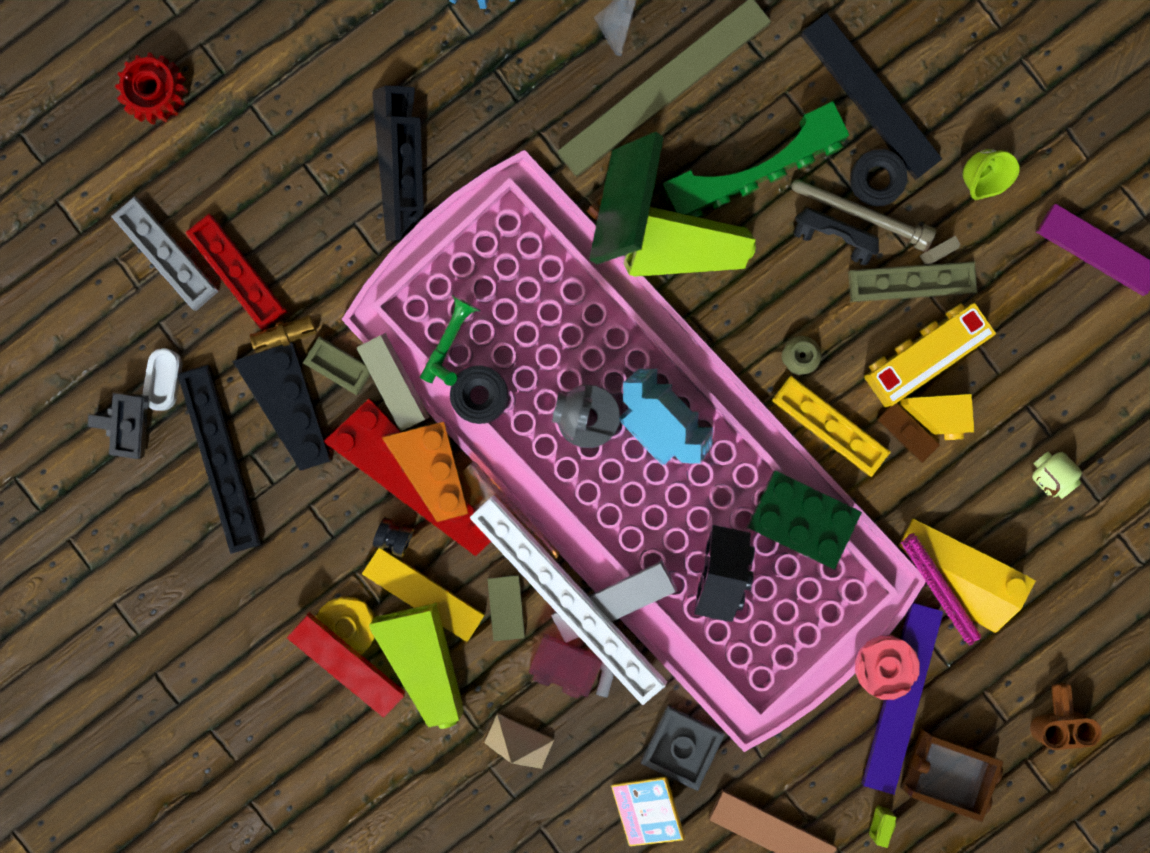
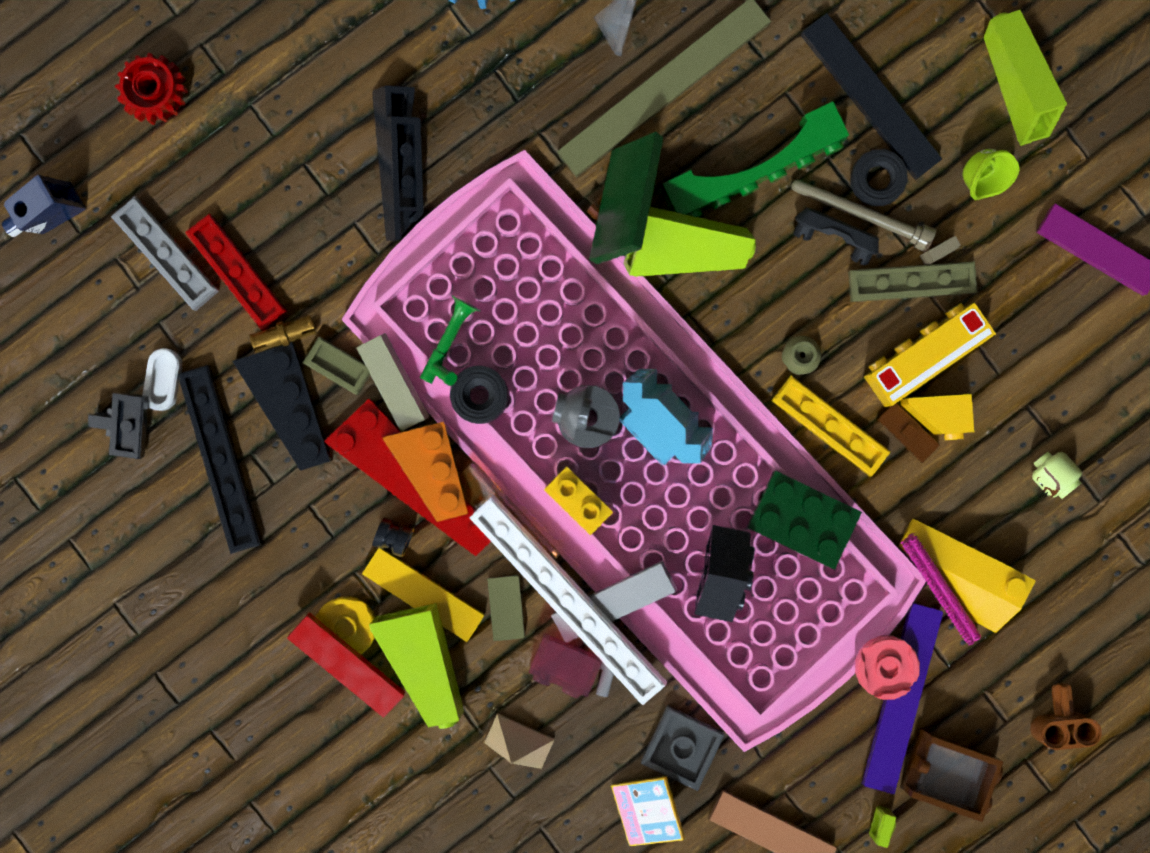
(41, 206): none -> dark blue torso
(578, 500): none -> yellow brick
(1024, 77): none -> lime slope

